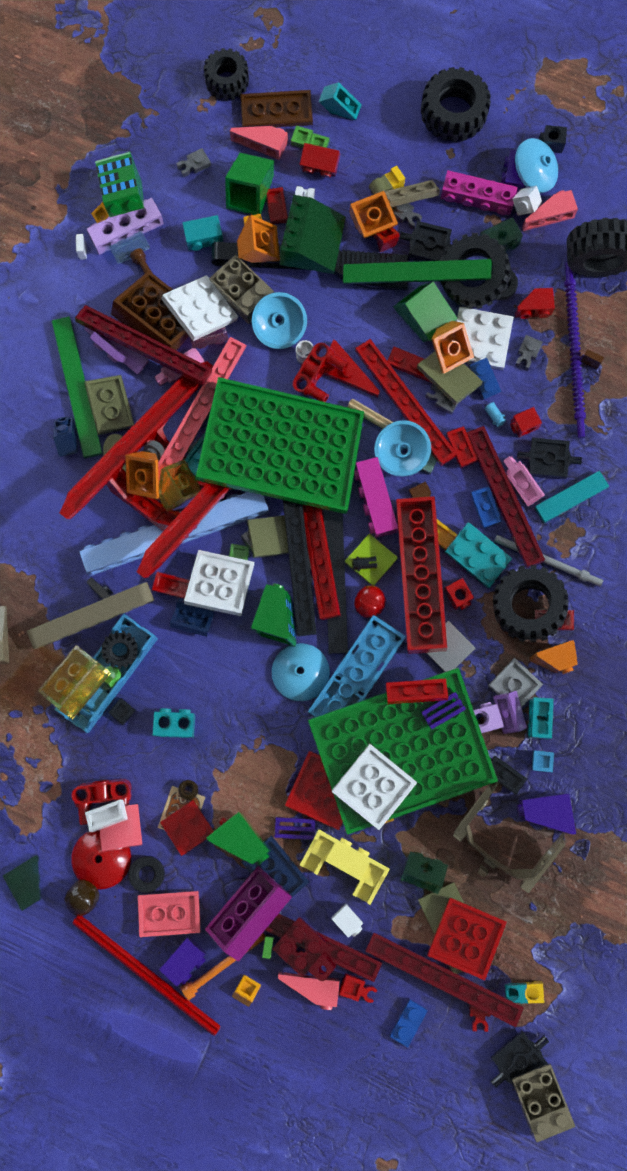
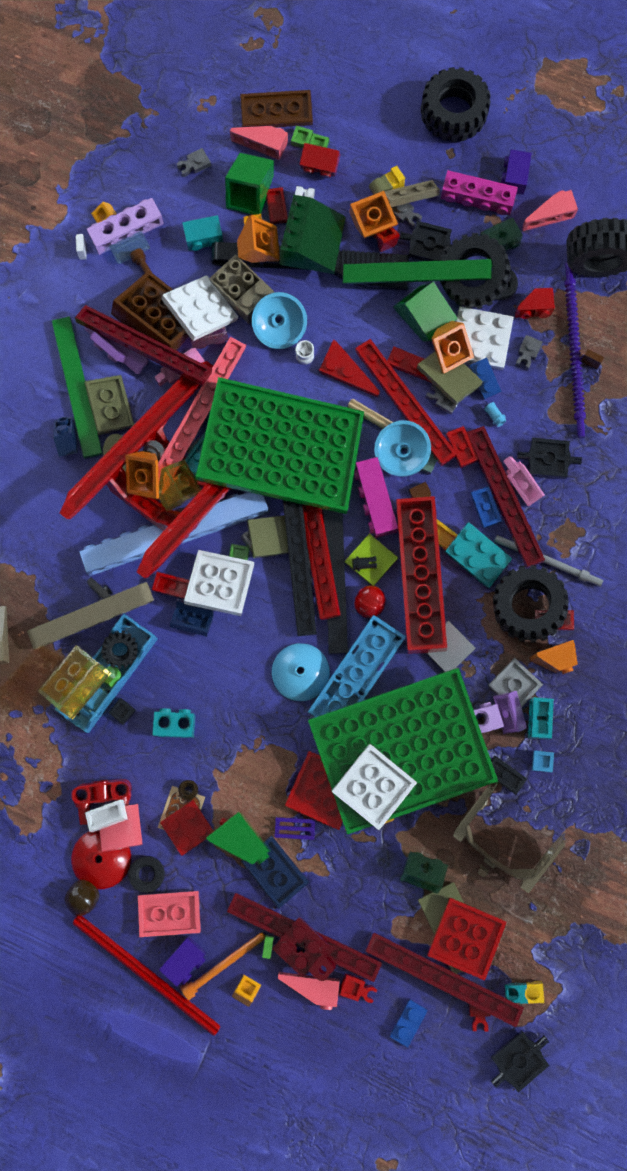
(24, 883): clear green wing -> none
(120, 184): green slope -> none
(222, 62): black tyre -> none
(248, 913): magenta slope -> none
(275, 616): green slope -> none
(313, 369): red piece -> none
(340, 101): teal slope -> none
(344, 857): light yellow bracket -> none
(347, 921): white brick -> none
(416, 691): red plate -> none
(457, 702): dark purple tile -> none
(461, 586): red brick -> none
(525, 422): red brick -> none
(527, 200): white brick -> none
(536, 165): medium azure dish -> none
(543, 1103): dark tan slope -> none
(549, 811): dark purple slope -> none
(558, 134): black brick -> none
(571, 497): teal tile -> none

